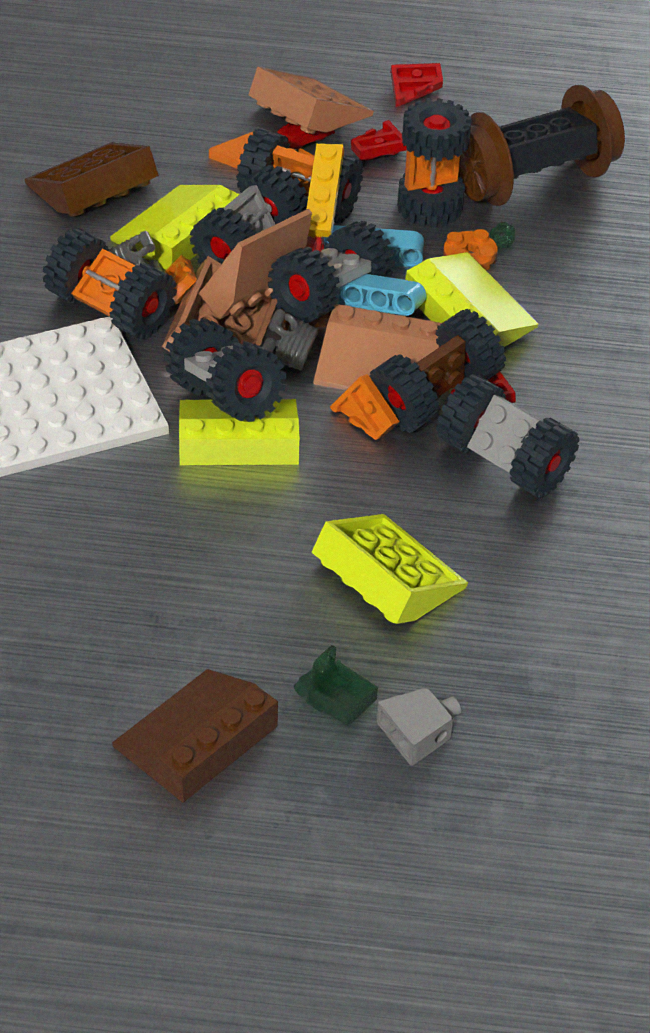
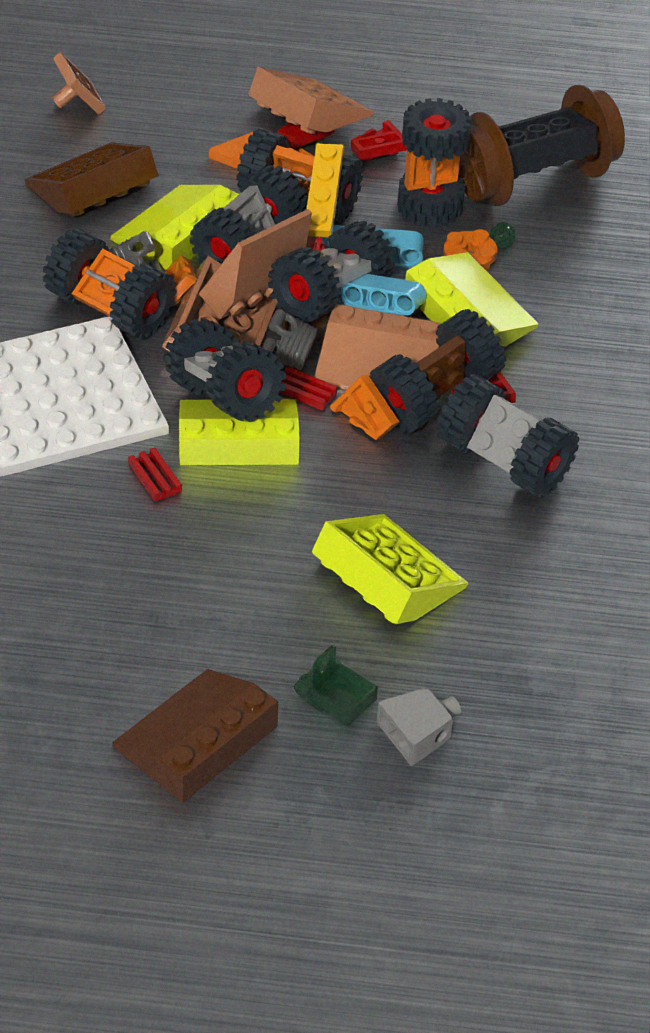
(76, 85): none -> nougat tile
(146, 459): none -> red tile
(308, 384): none -> red tile
(415, 81): red wing -> none

